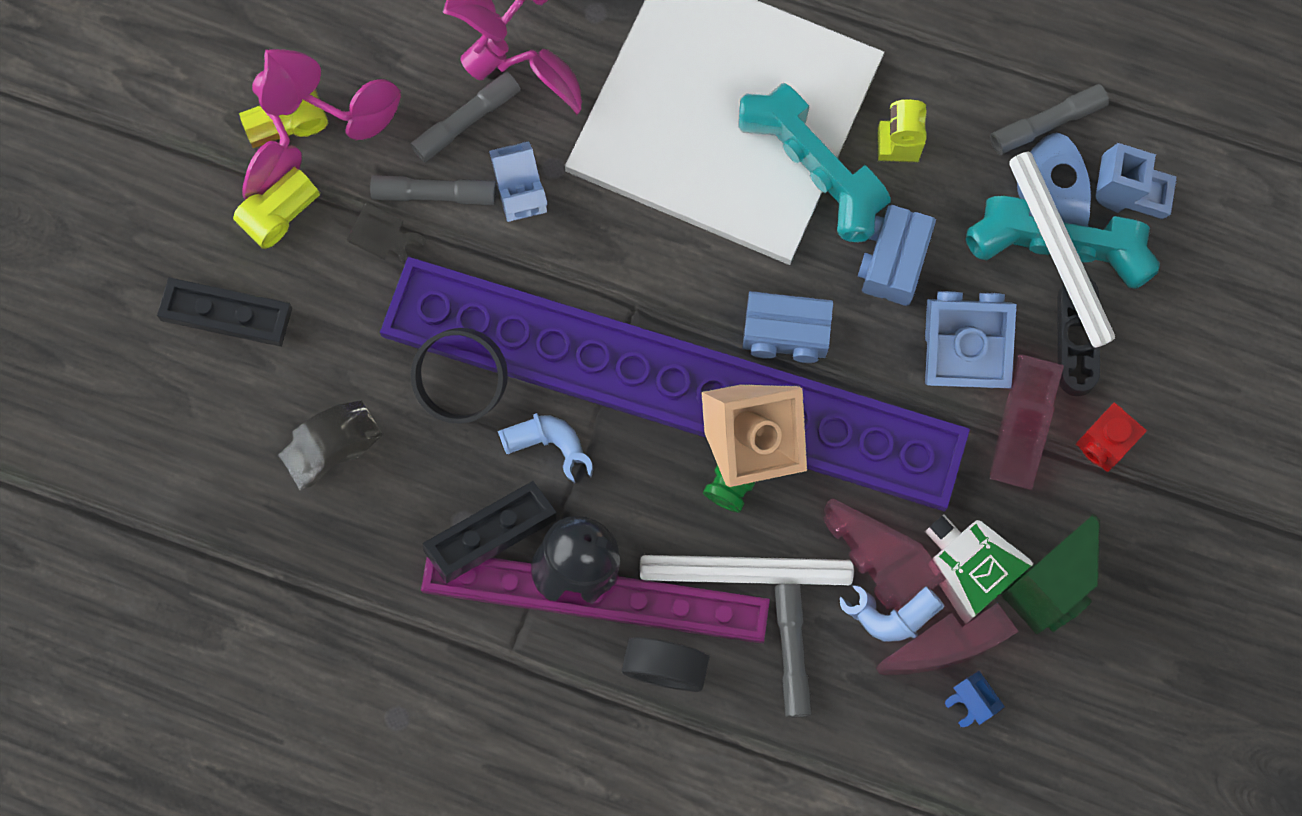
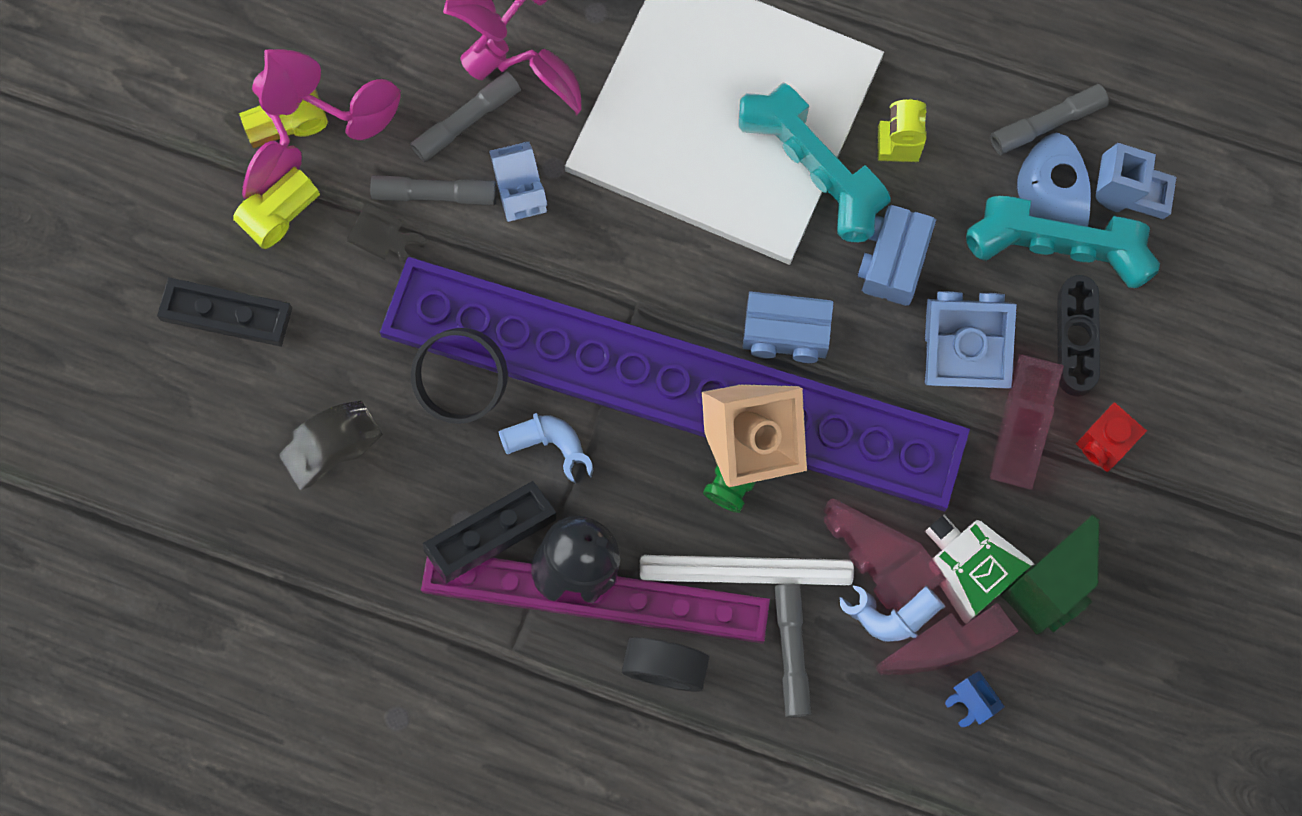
(1062, 249): white axle -> none

